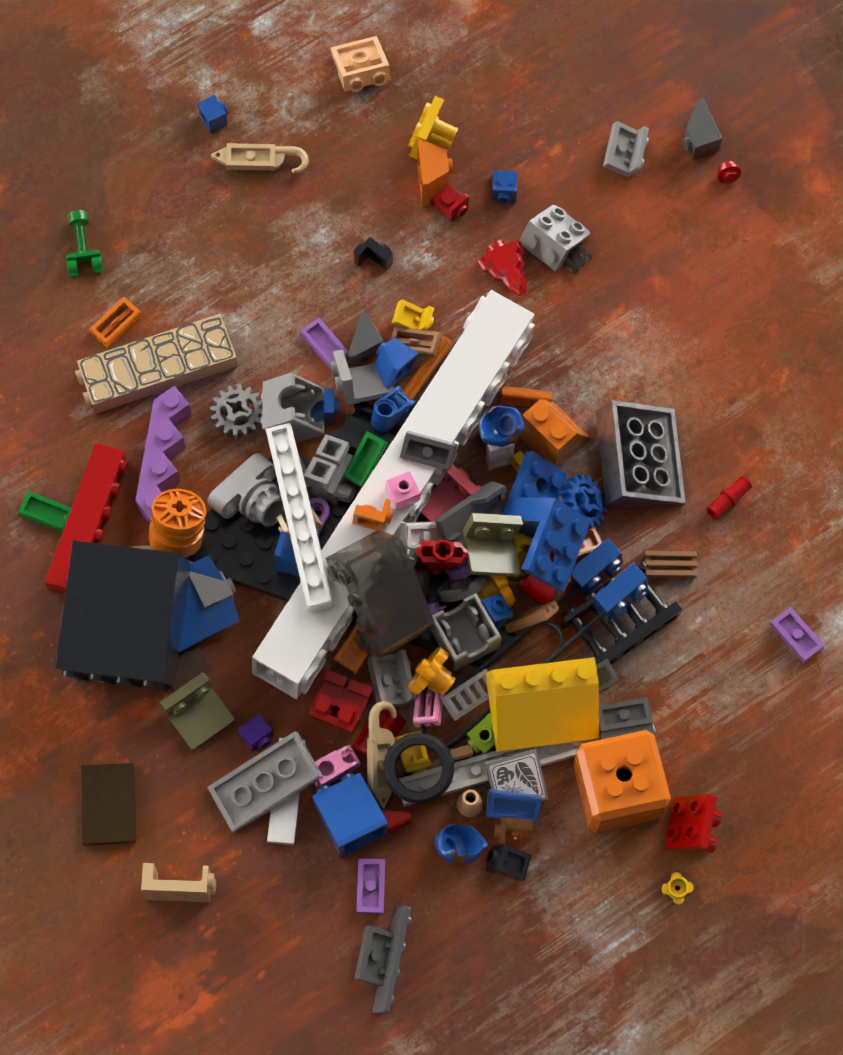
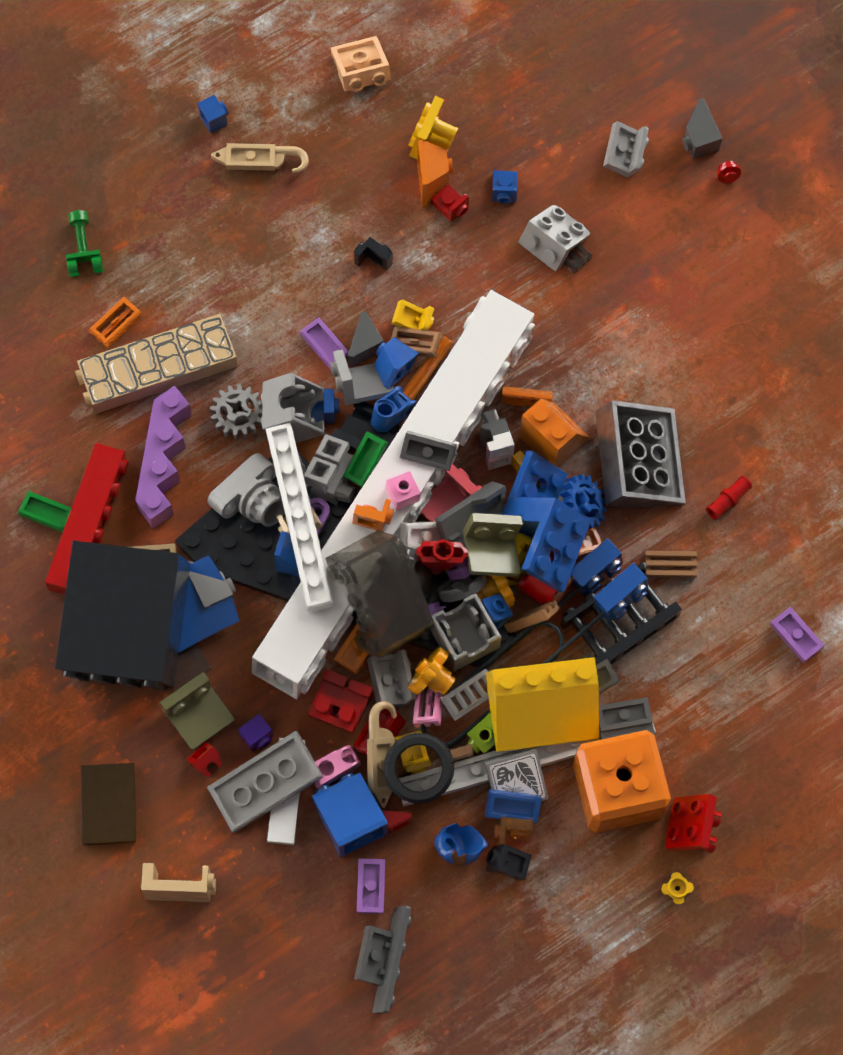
(177, 522): orange wheel -> none
(202, 757): none -> red tile
(469, 809): light nougat cone -> none
(501, 426): blue hair -> none
(505, 264): red rock -> none

